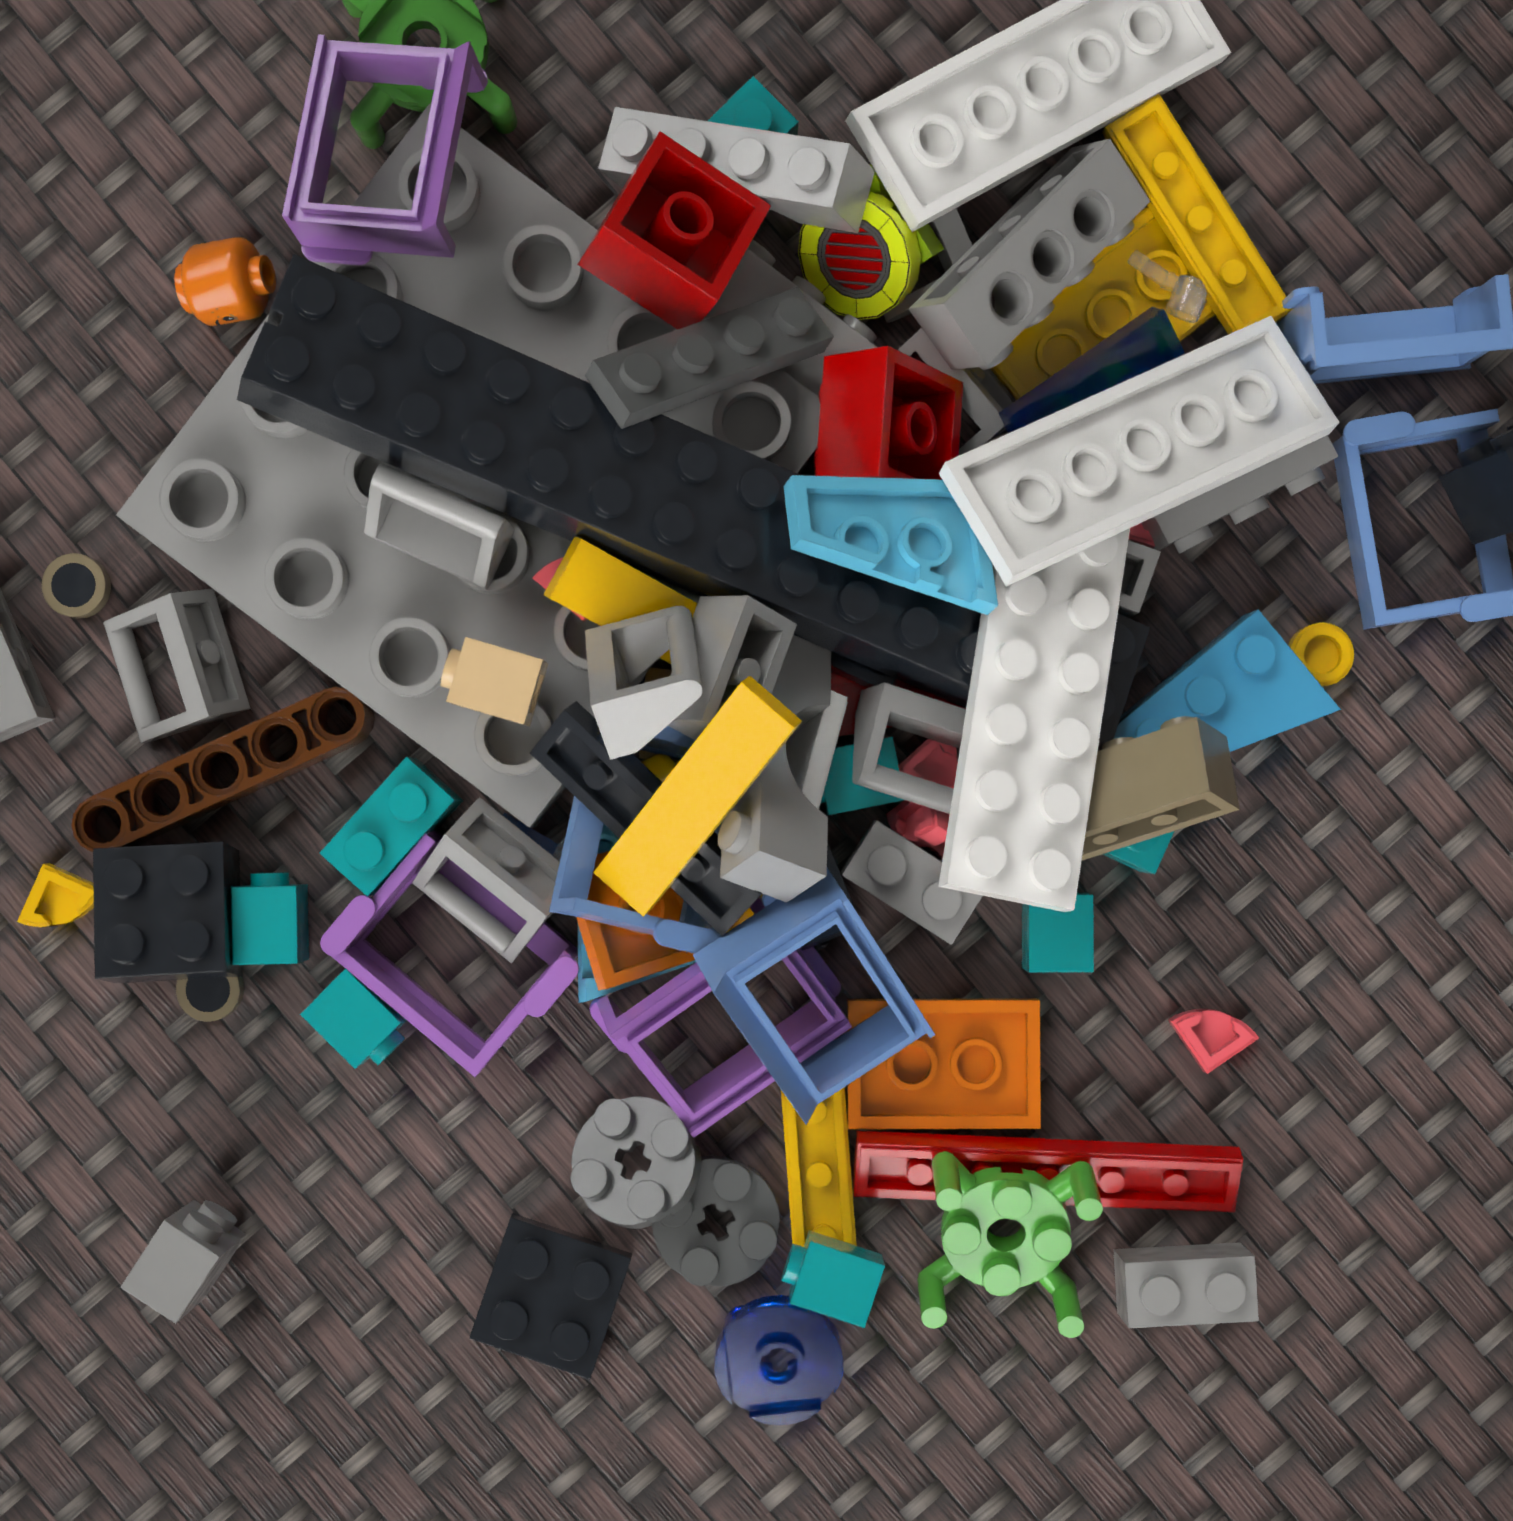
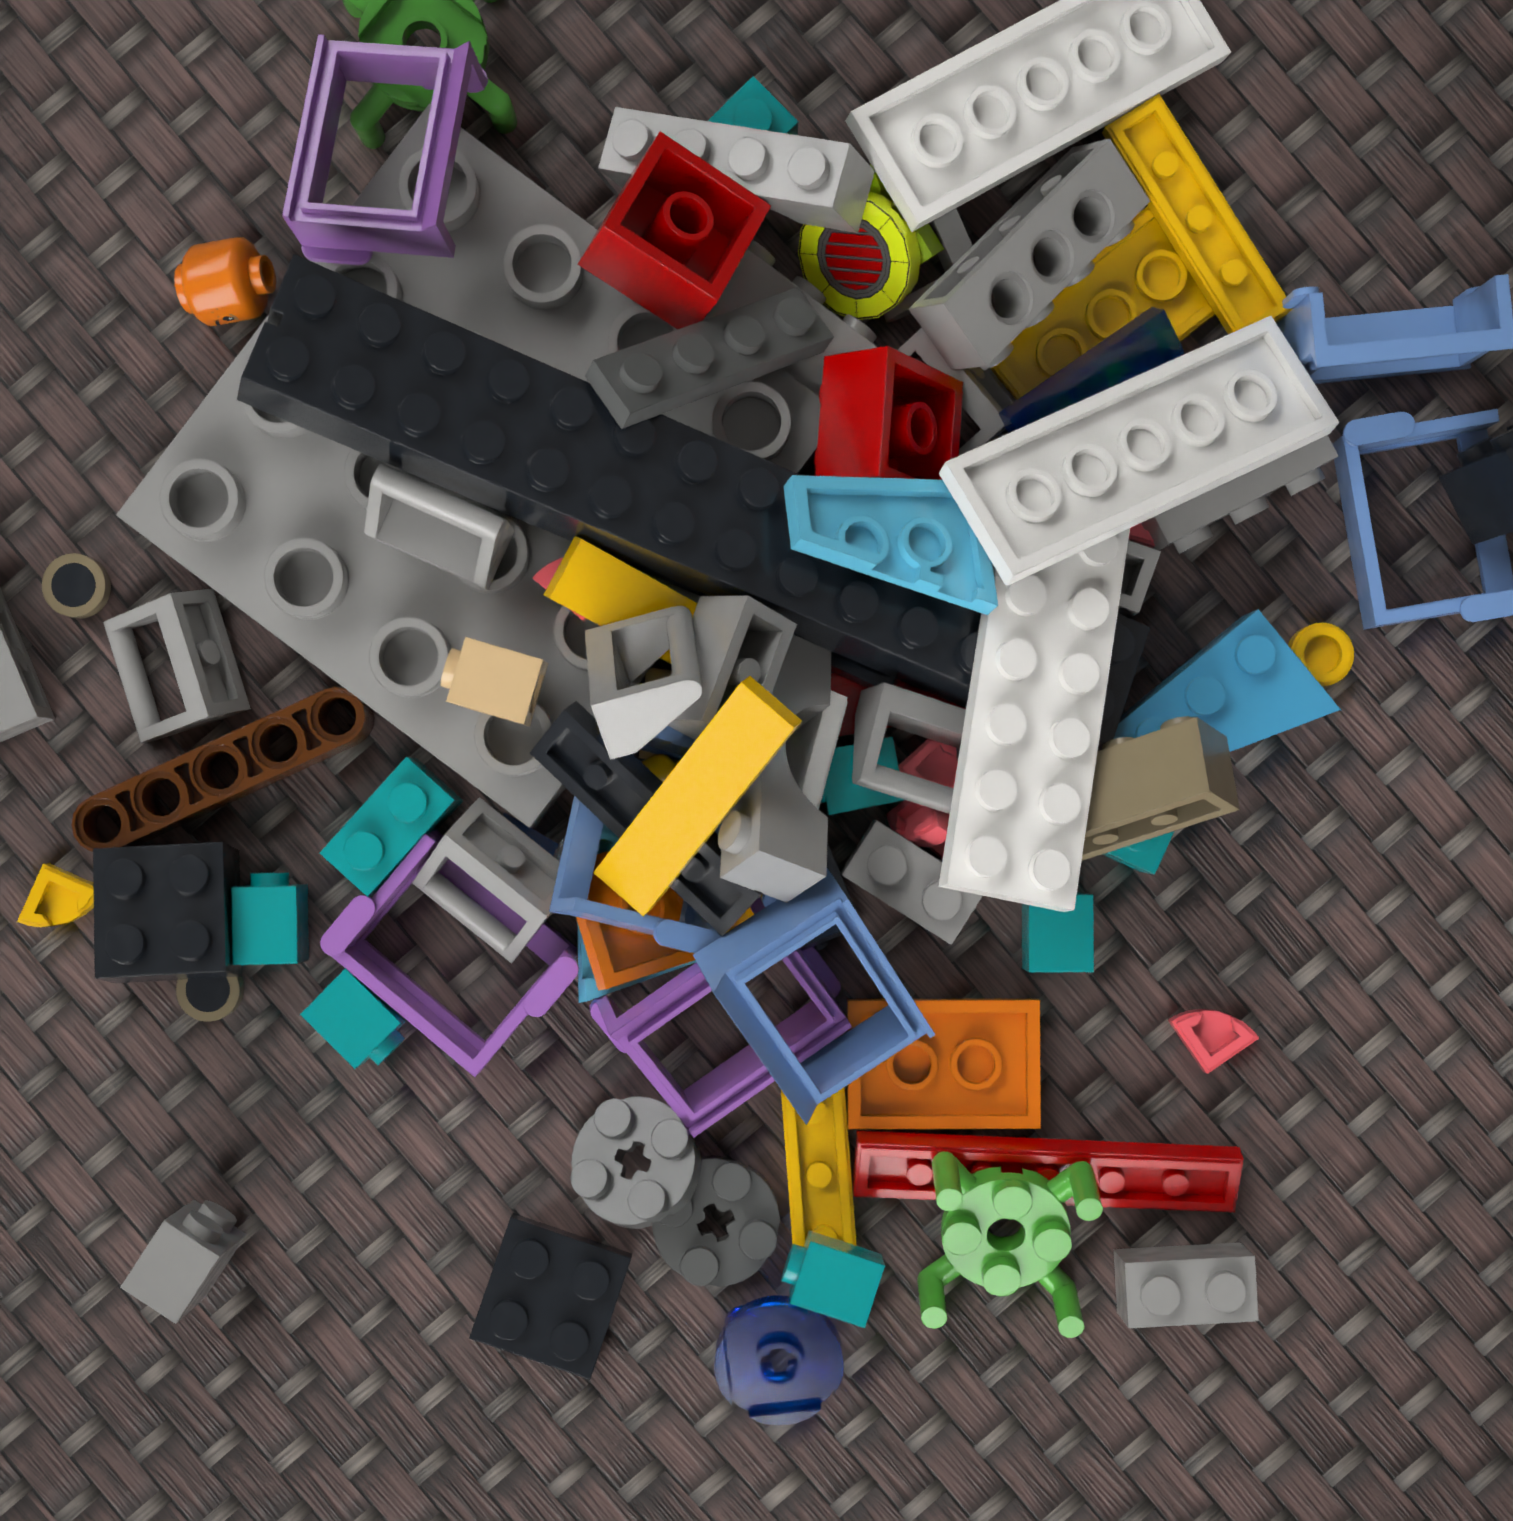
(1187, 293): clear hand -> none

